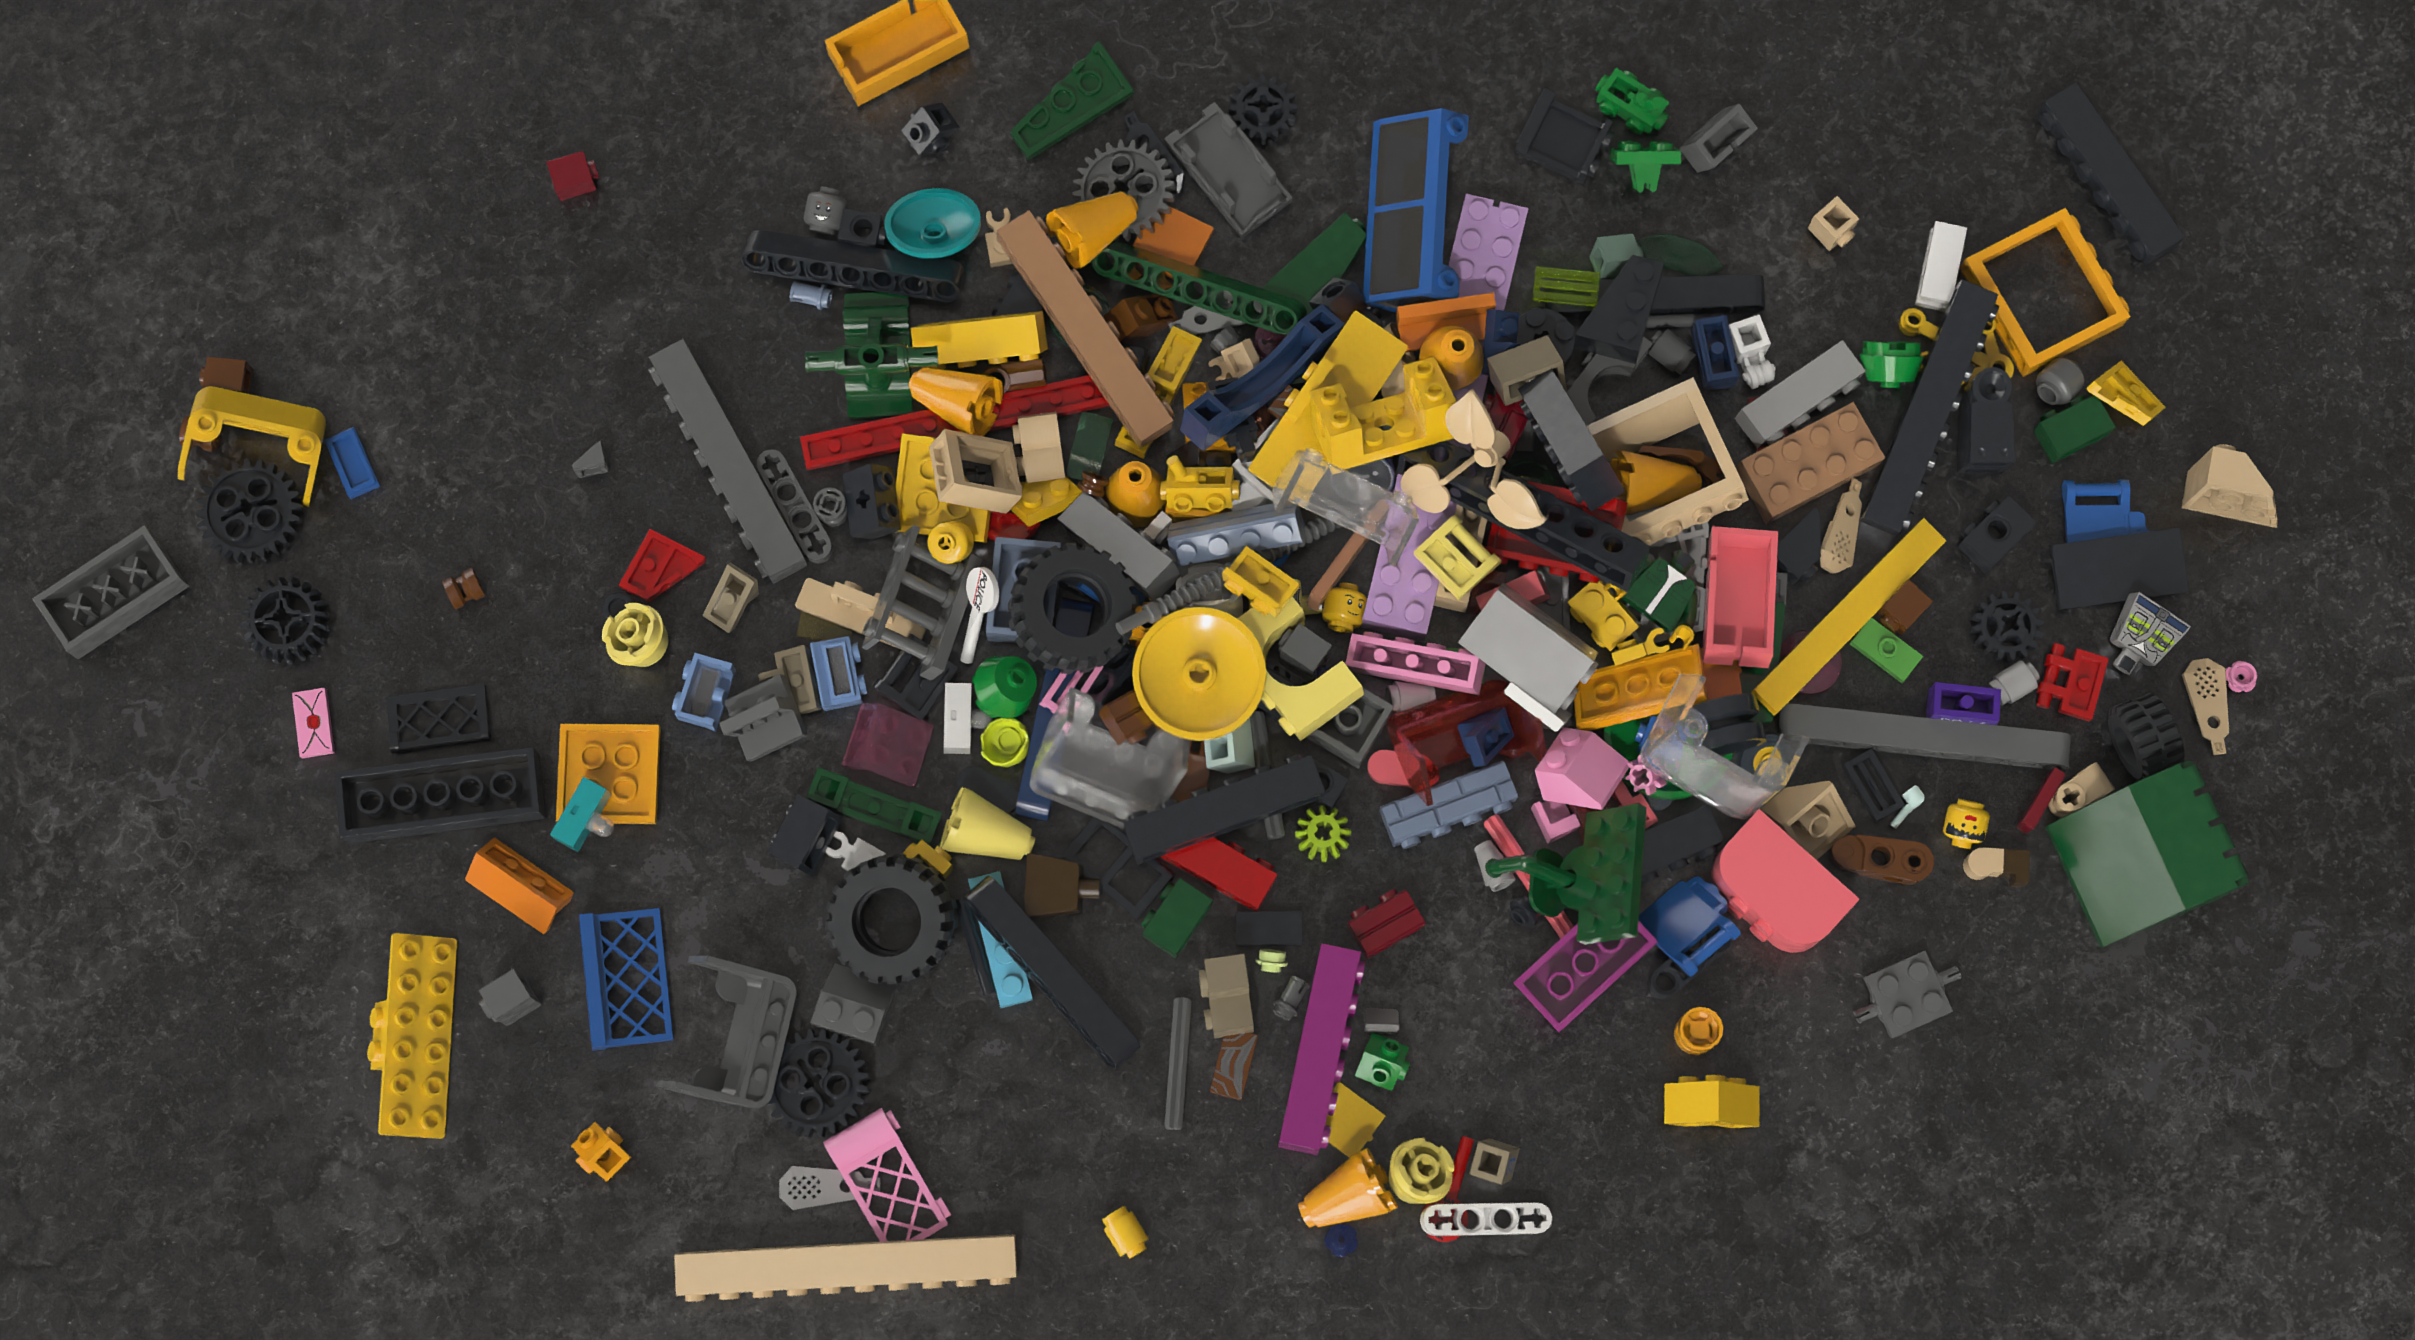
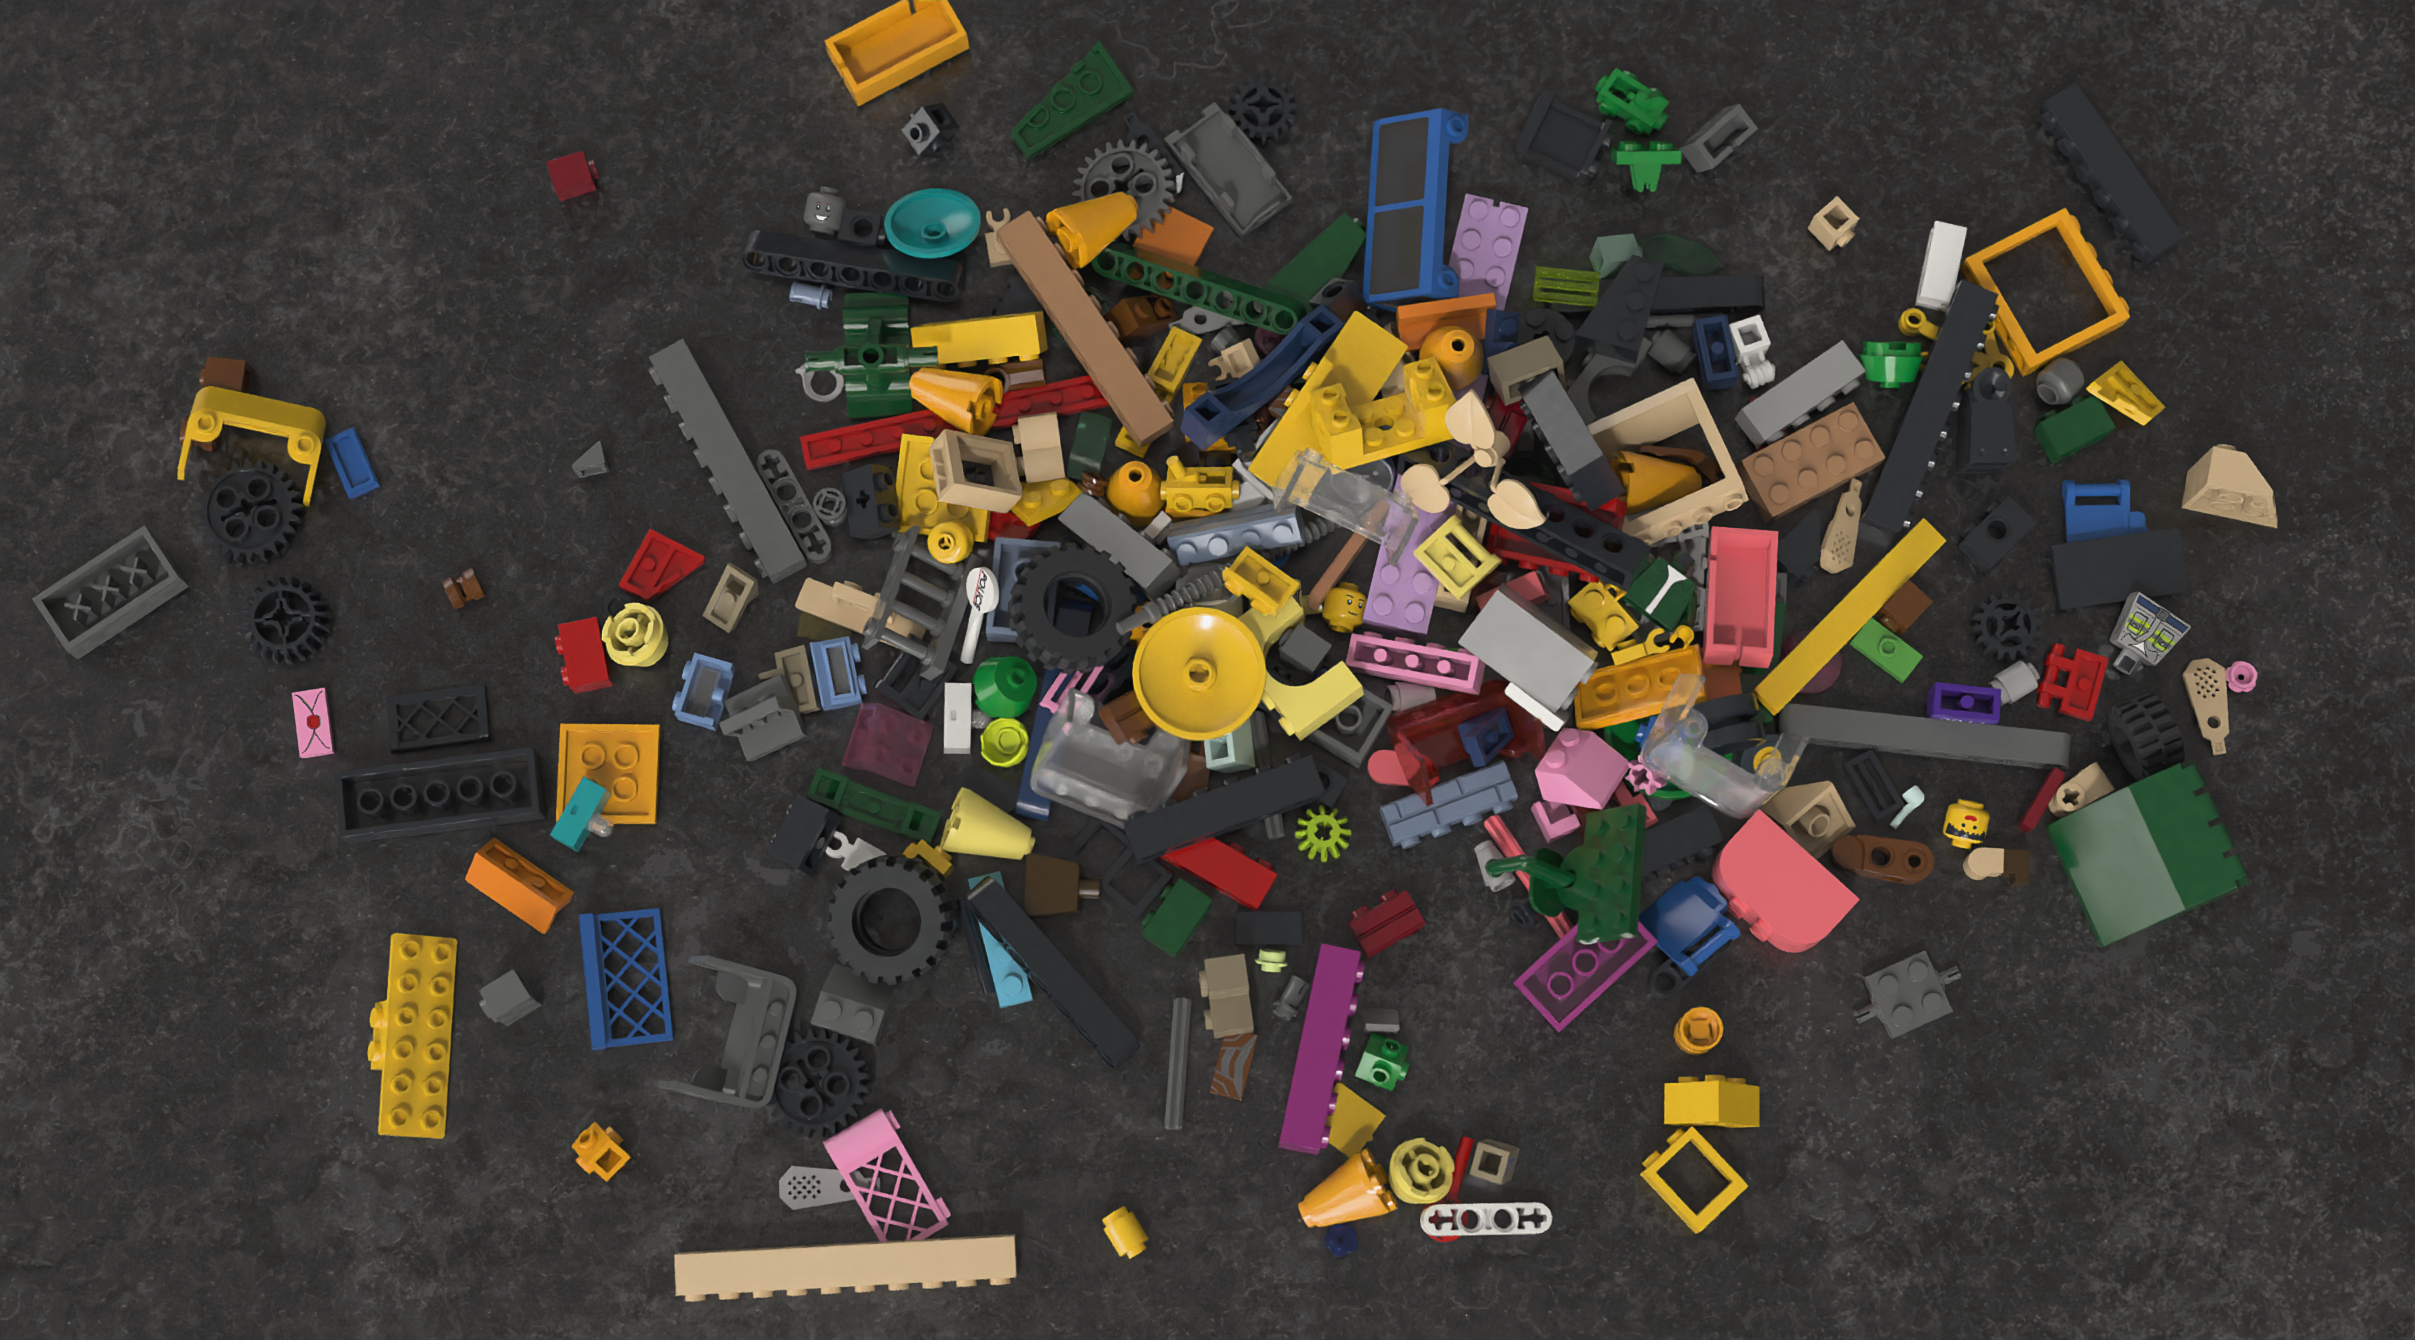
(584, 655): none -> red brick
(807, 379): none -> light grey piece
(1717, 1204): none -> yellow window

